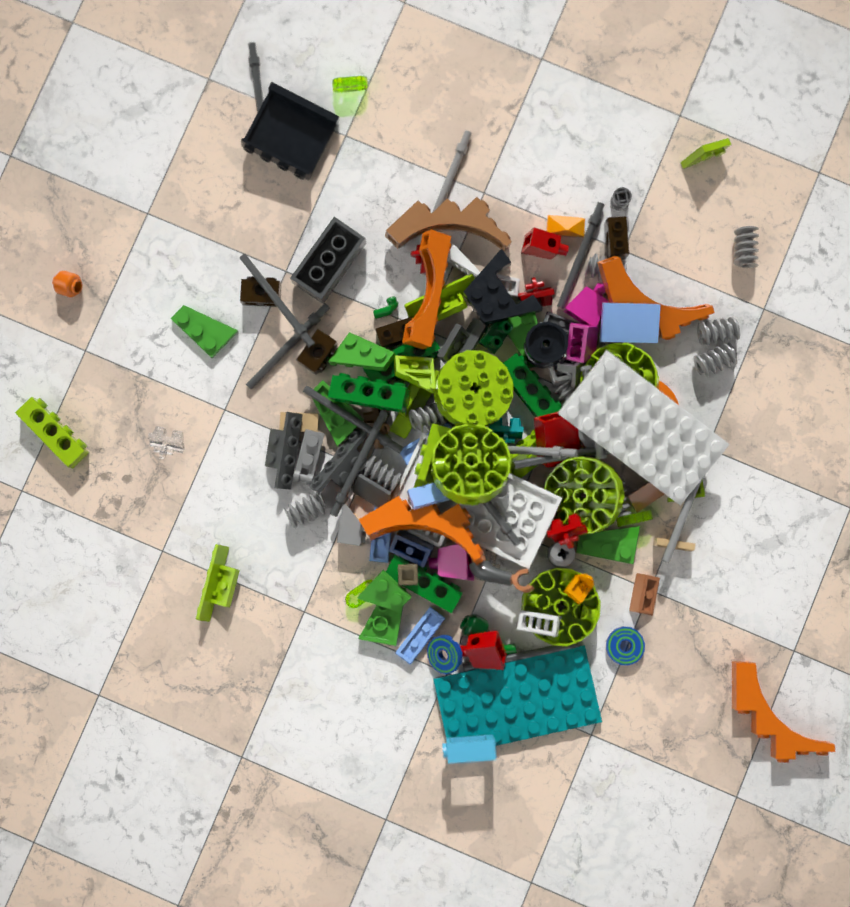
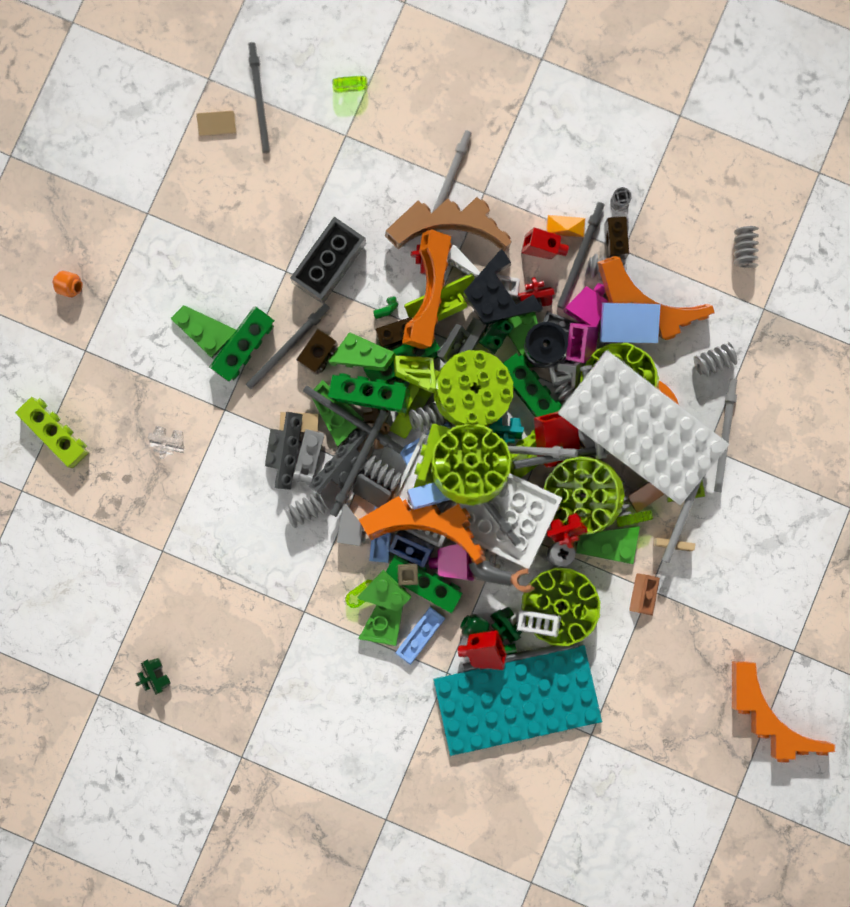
(149, 668): none -> dark green hips
(216, 123): none -> tan slope
(218, 585): lime bracket -> none
(220, 364): none -> green brick
(248, 292): dark brown brick -> none
(290, 132): black panel -> none
(299, 329): dark grey bar -> none
(436, 657): blue tile -> none
(469, 749): medium azure window -> none
(503, 625): none -> dark green hips
(579, 587): light orange plate -> none
(636, 650): blue tile -> none
(705, 152): lime wing -> none
(718, 329): light grey piece -> none
(730, 399): none -> light grey bar

